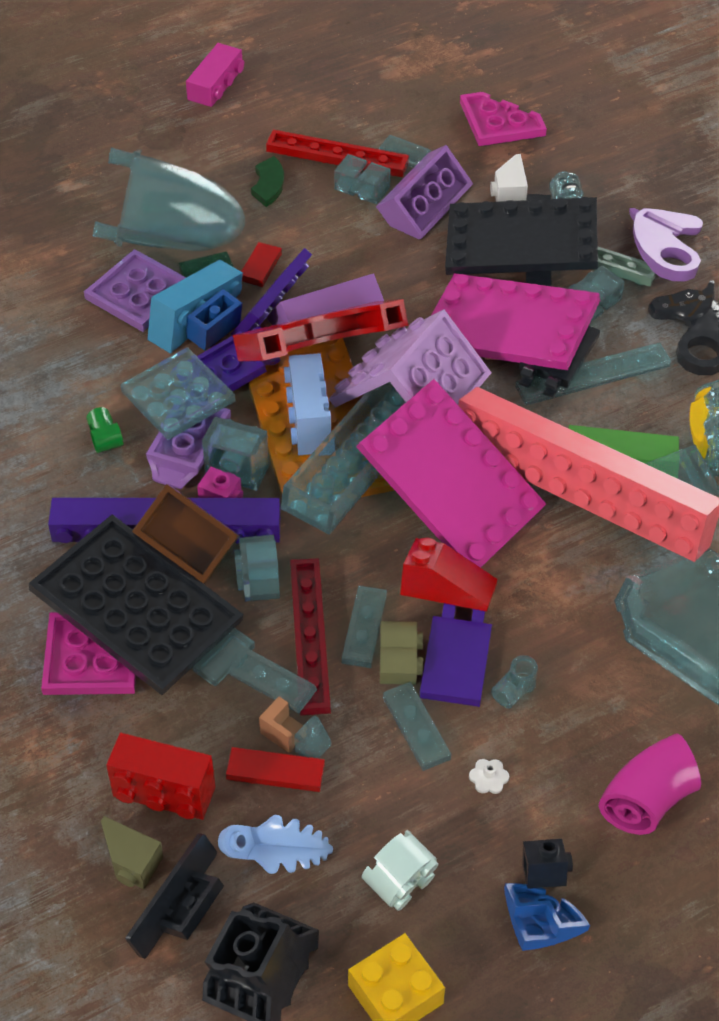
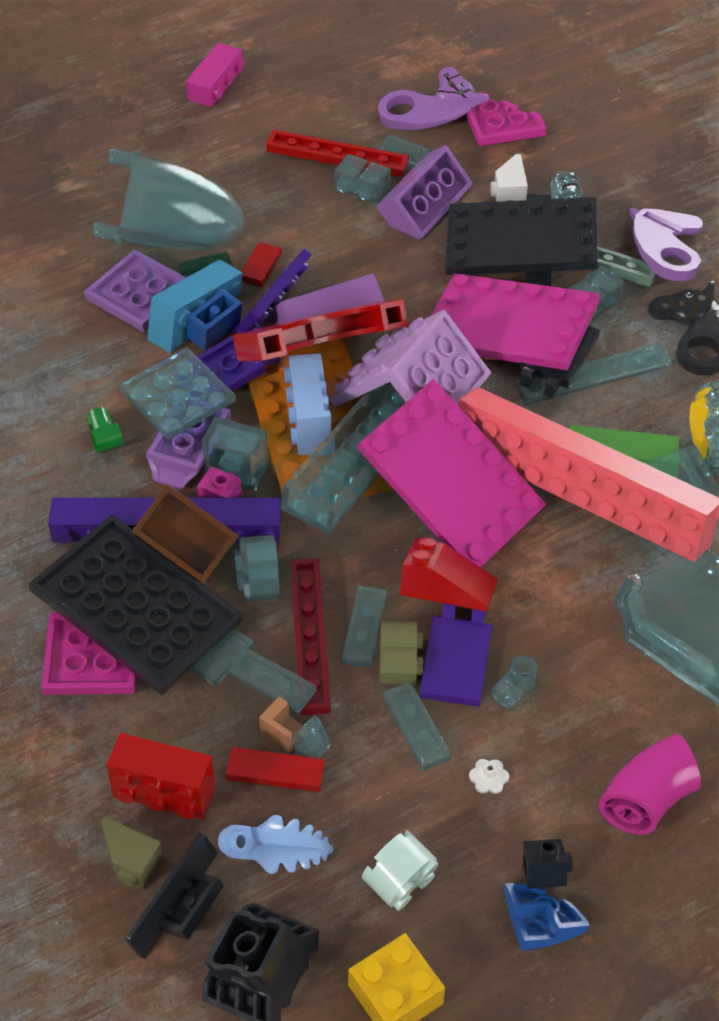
(270, 181): dark green tile -> none
(451, 101): none -> medium lavender animal

